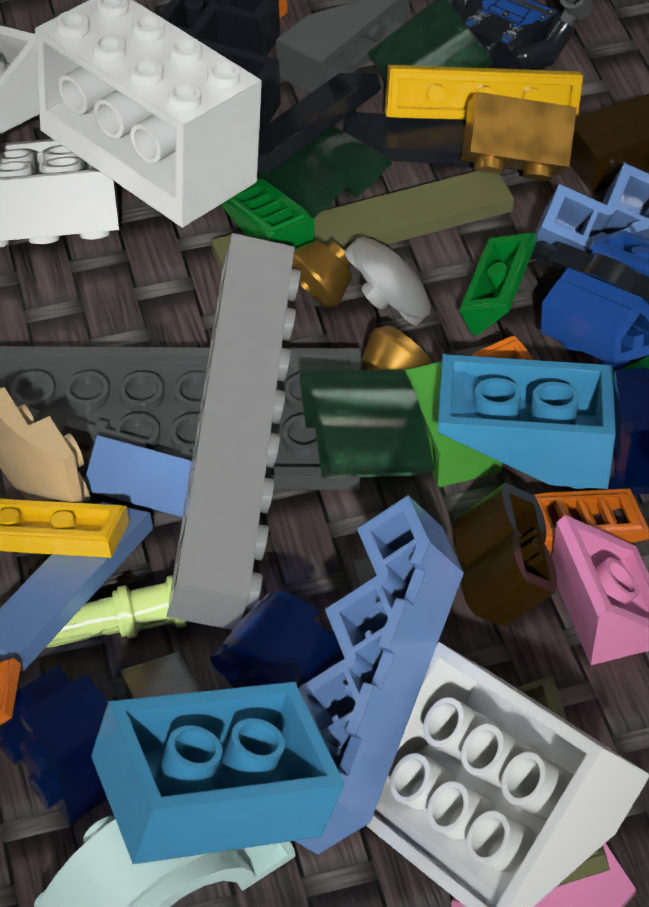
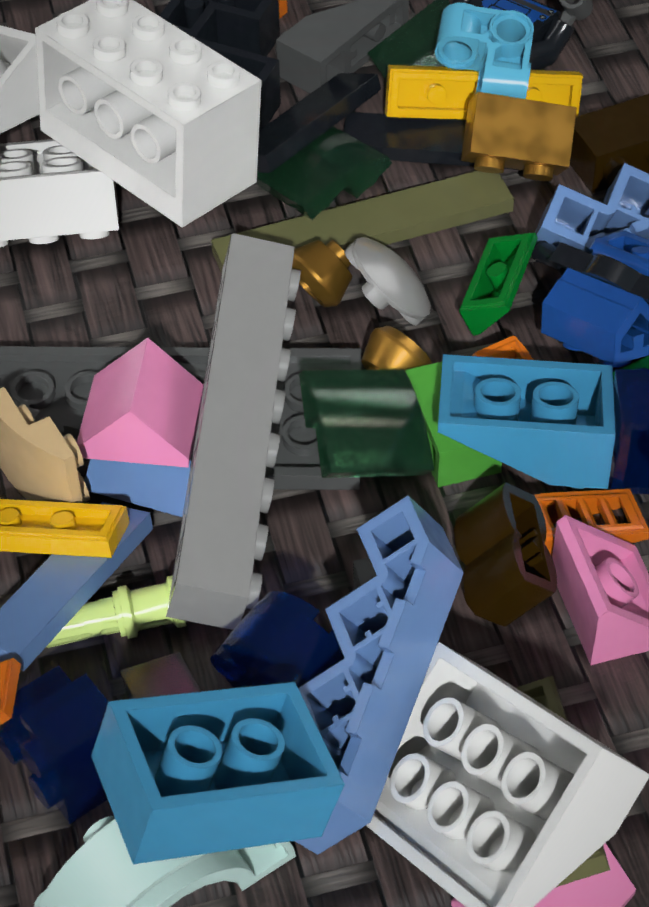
(142, 410): none -> bright pink slope
(277, 221): green slope -> none
(487, 42): none -> medium azure piece

